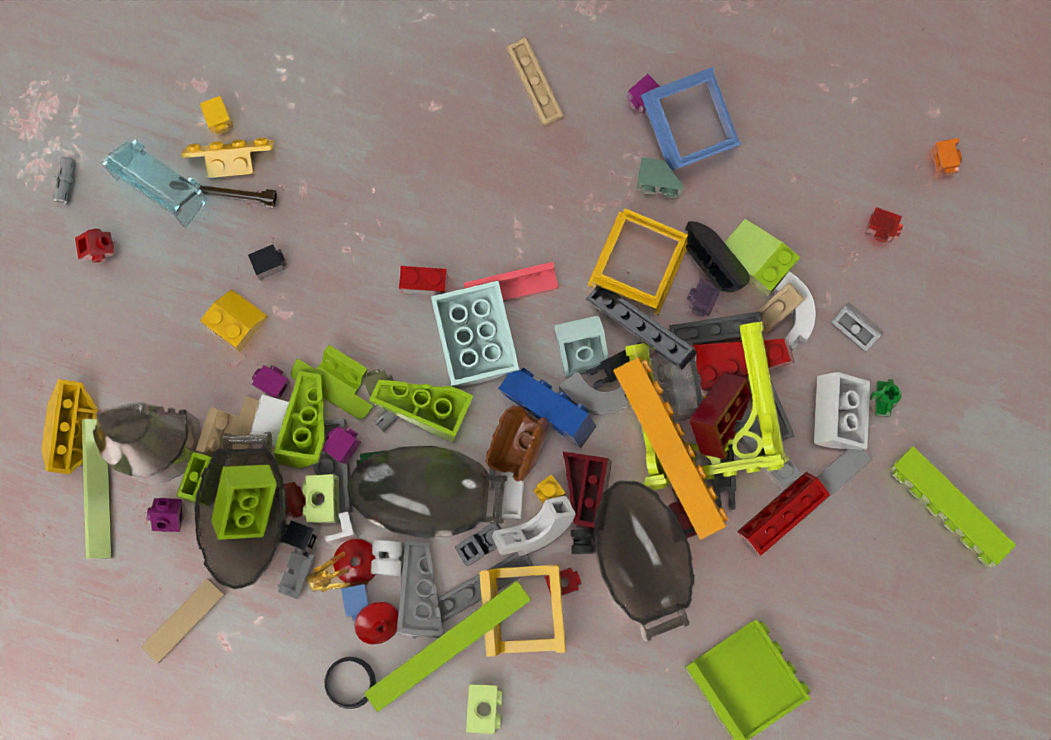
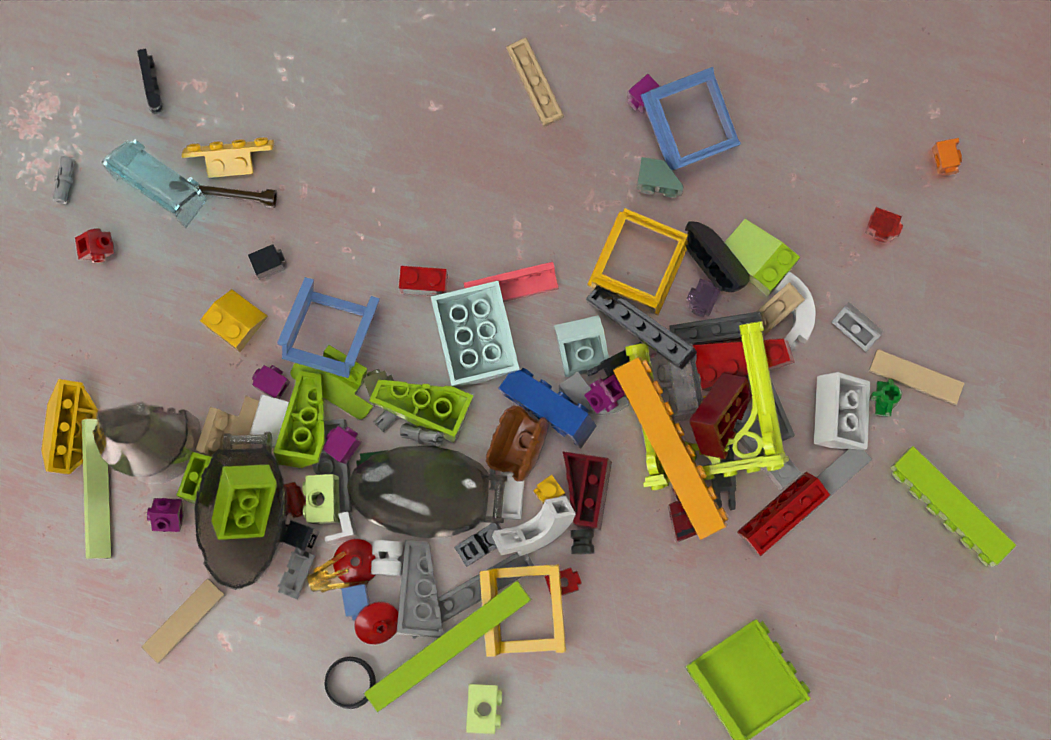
(150, 83): none -> black hinge
(216, 115): yellow brick -> none
(296, 318): none -> medium blue piece
(422, 435): none -> light grey pin
(605, 394): none -> magenta brick
(643, 556): clear smoke windscreen -> none
(916, 377): none -> tan tile

